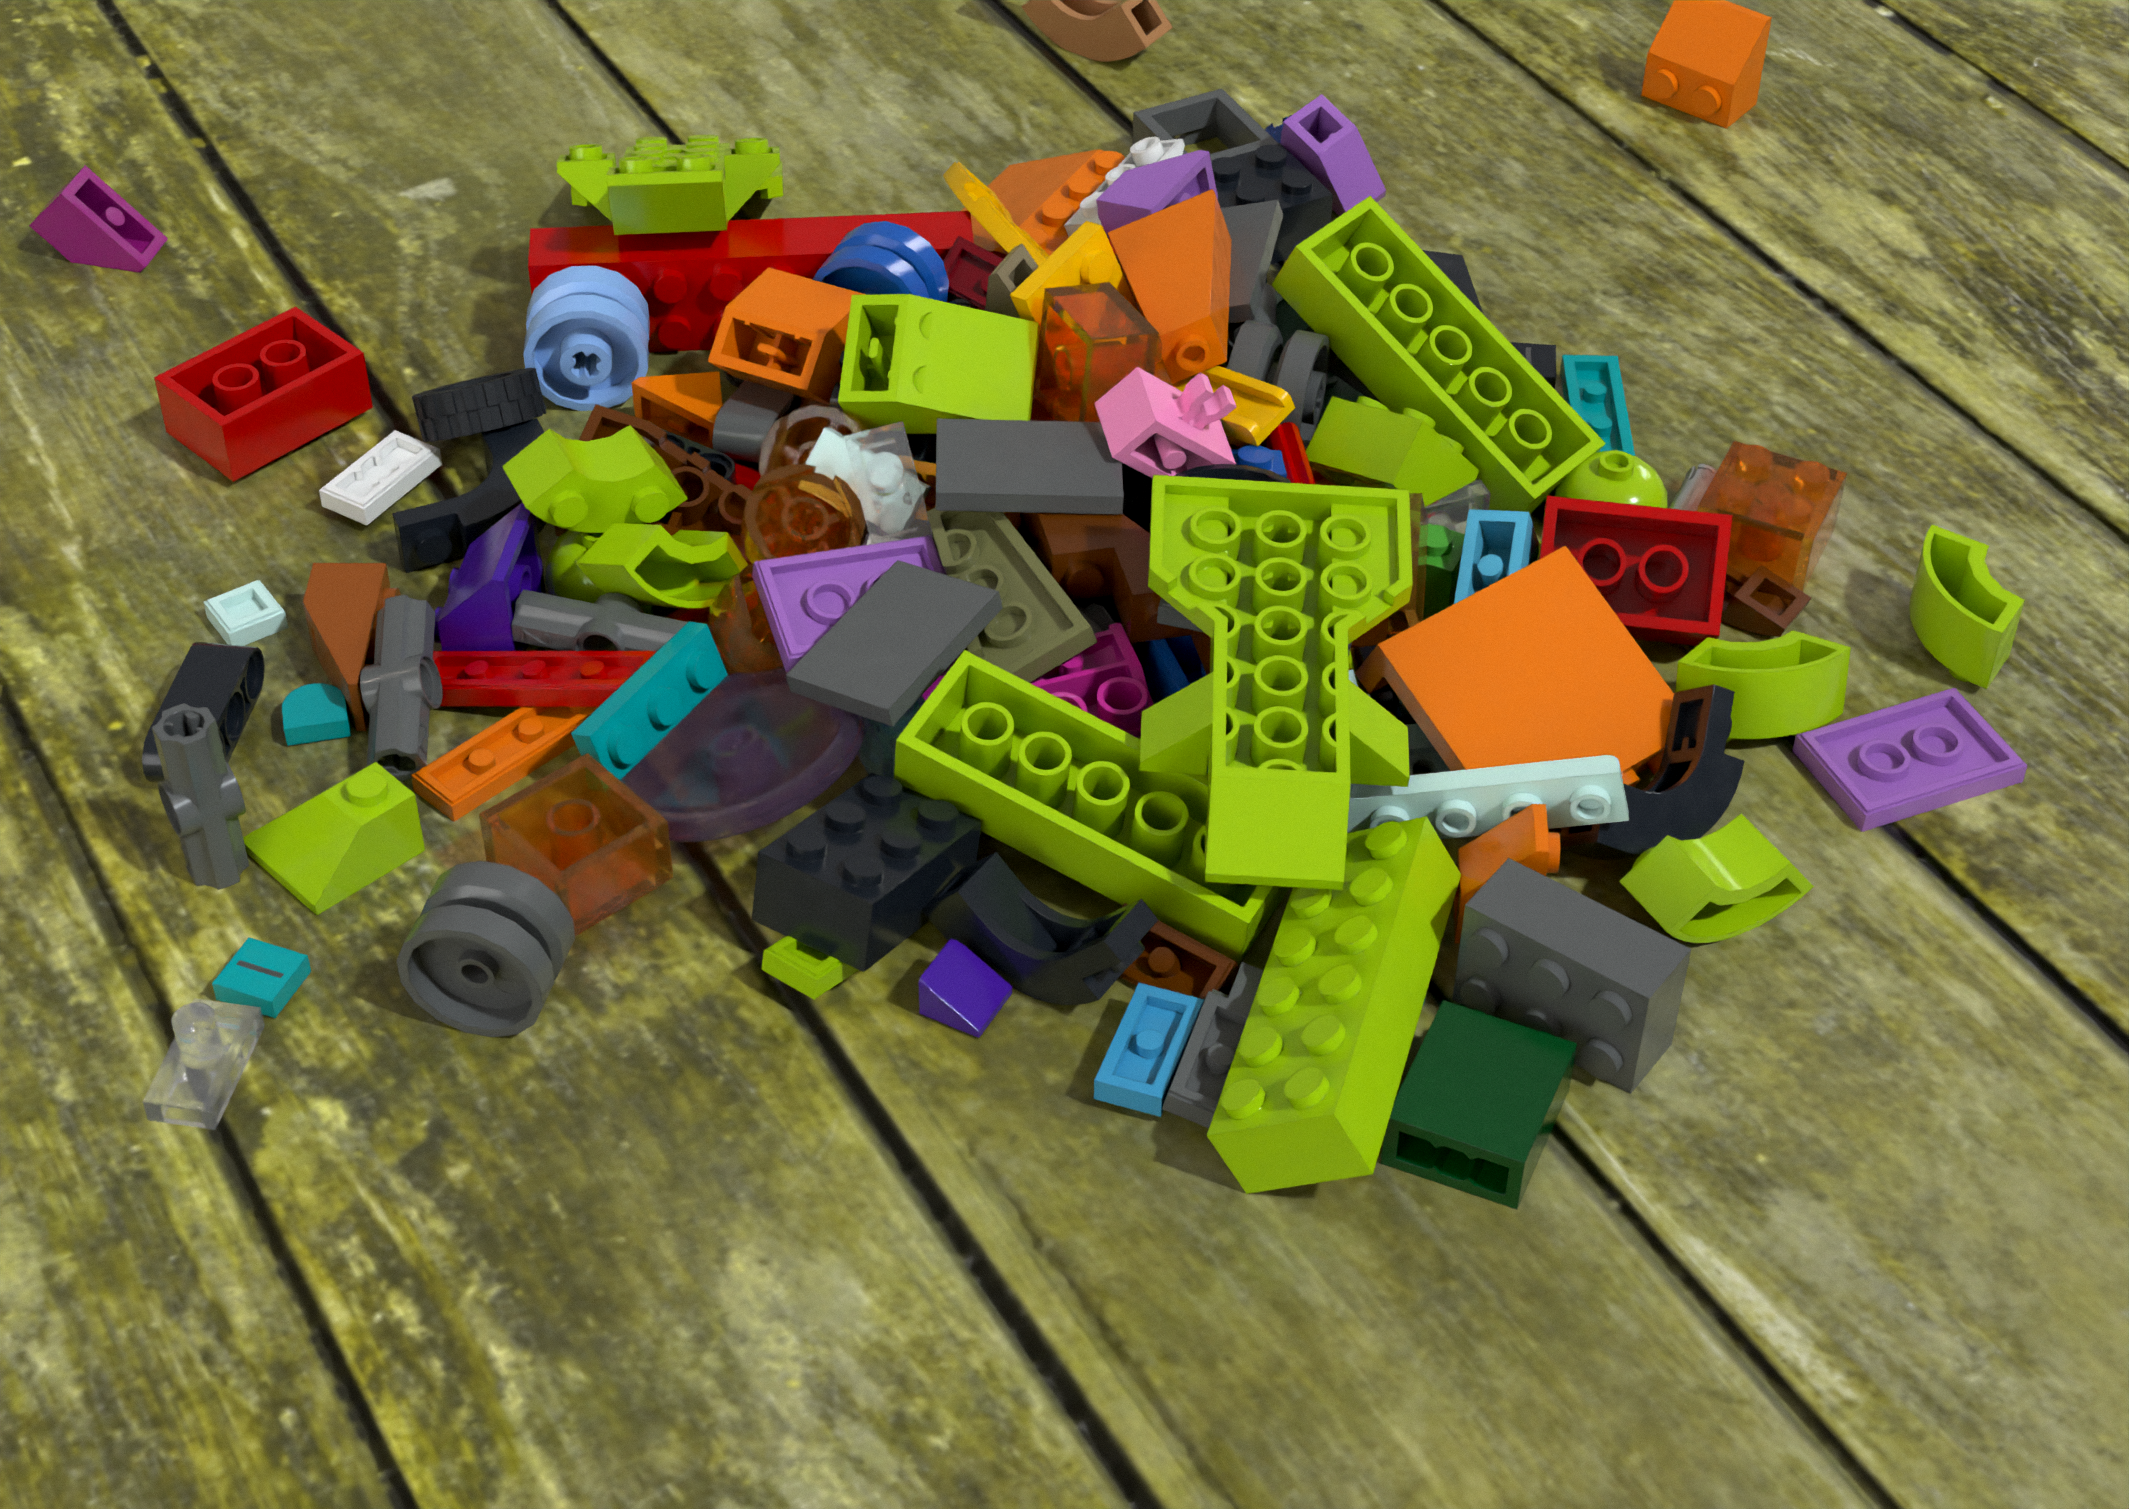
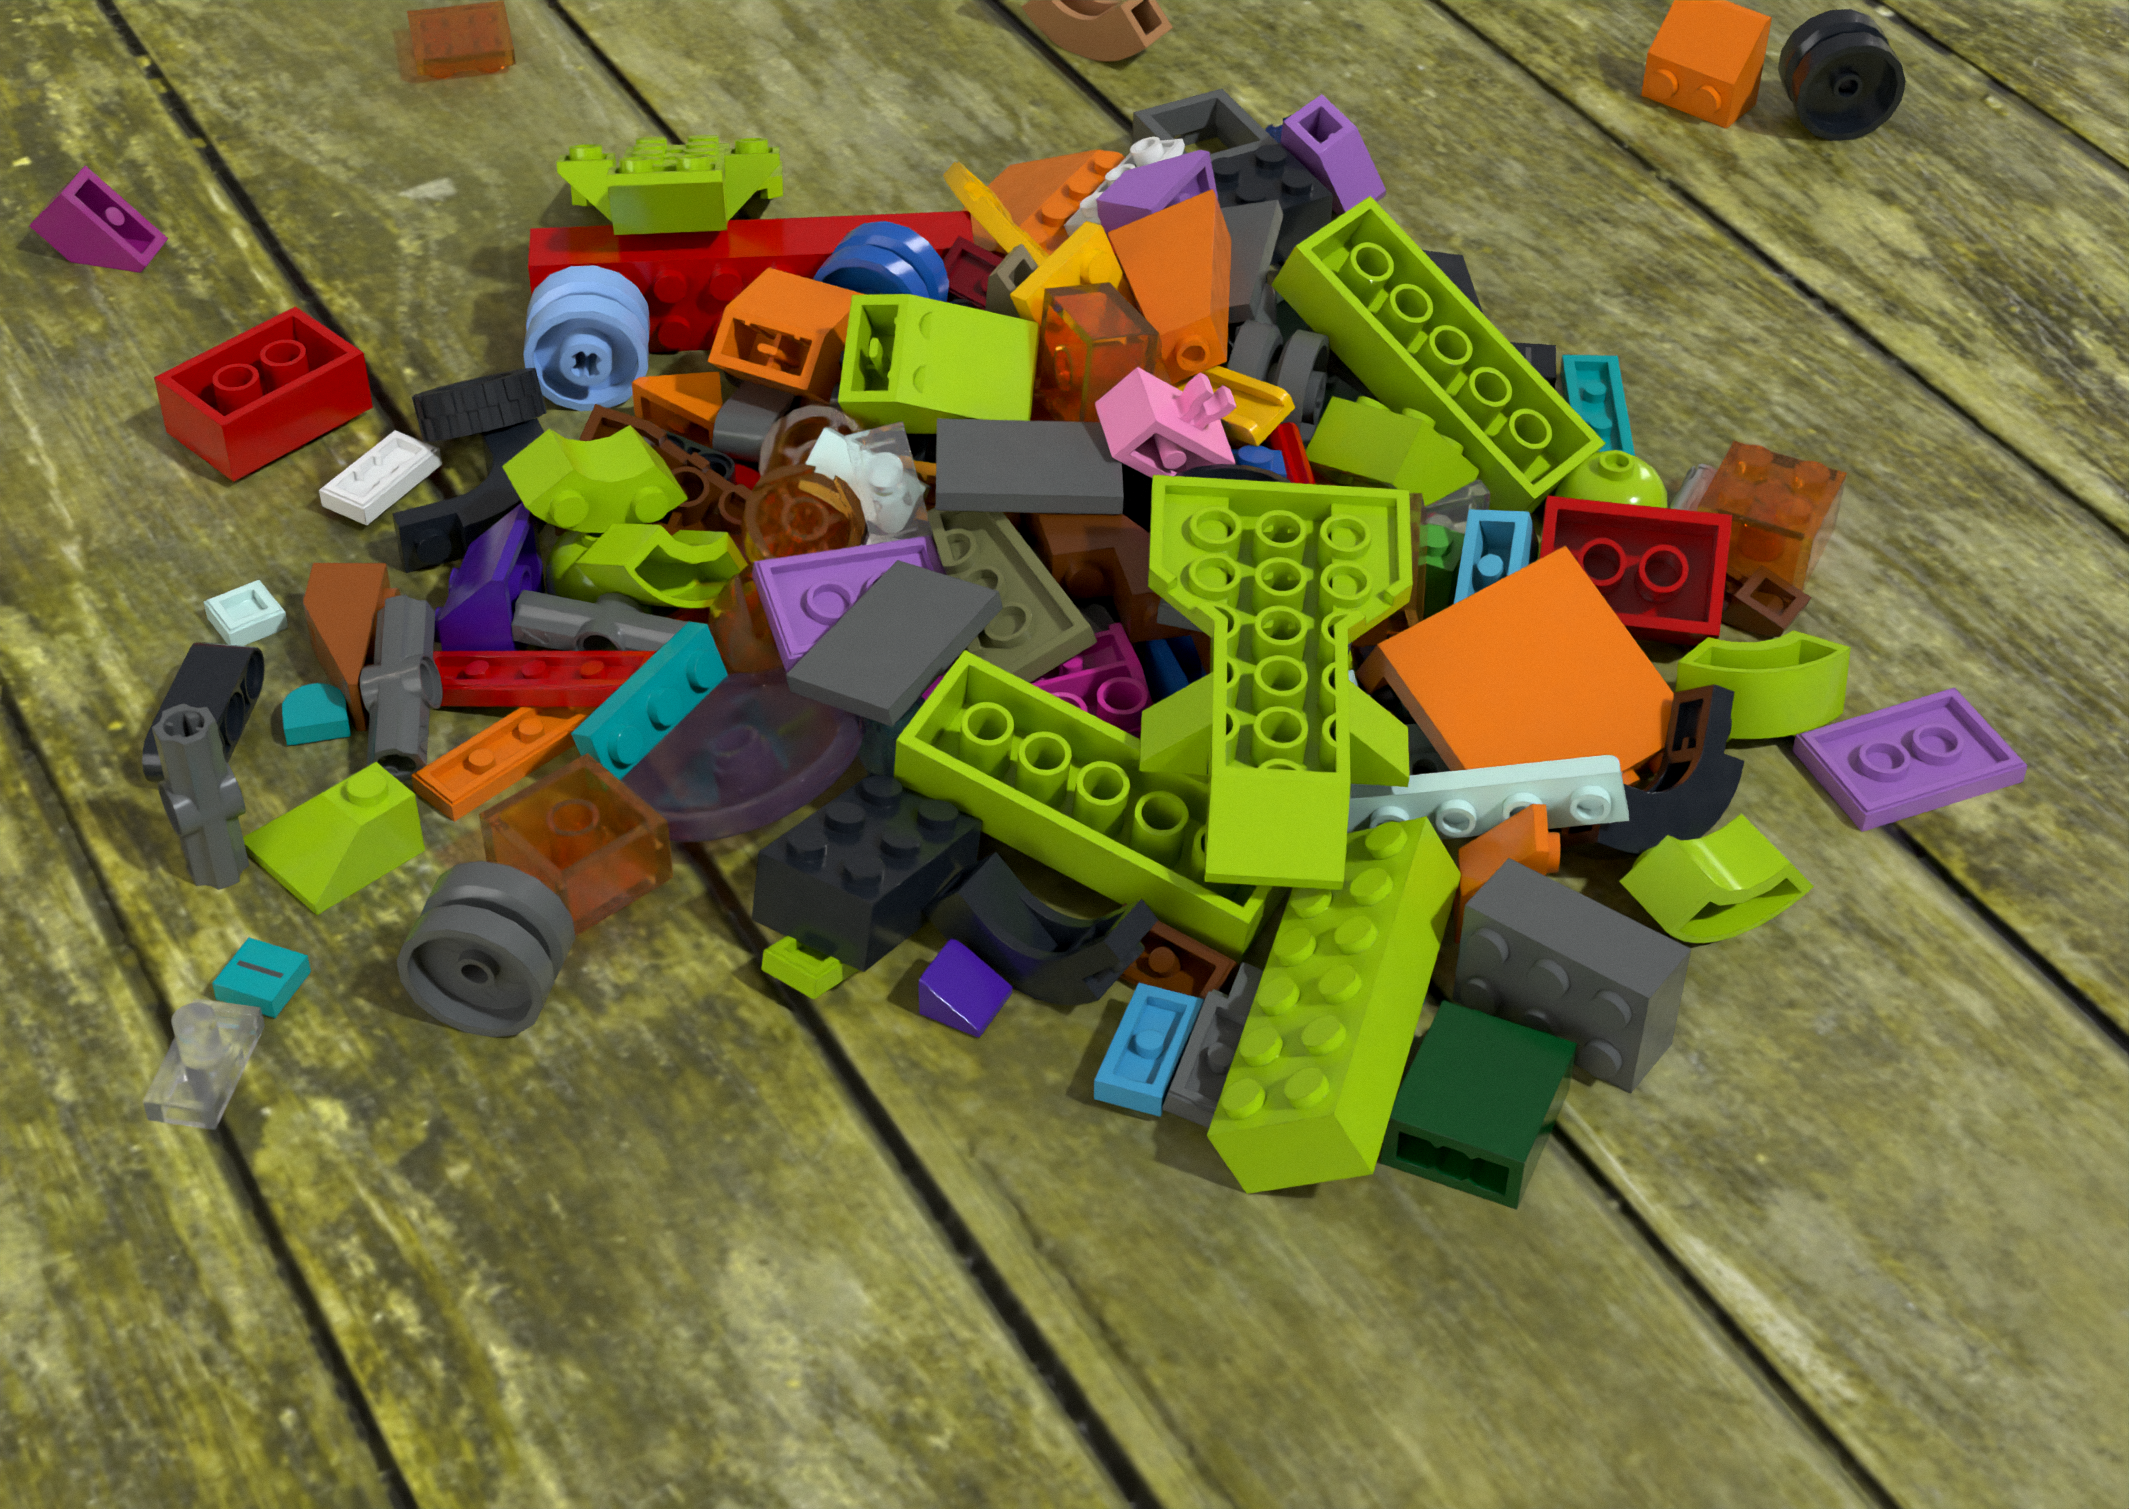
(461, 39): none -> clear orange tile
(1841, 75): none -> black wheel
(1961, 608): lime brick -> none

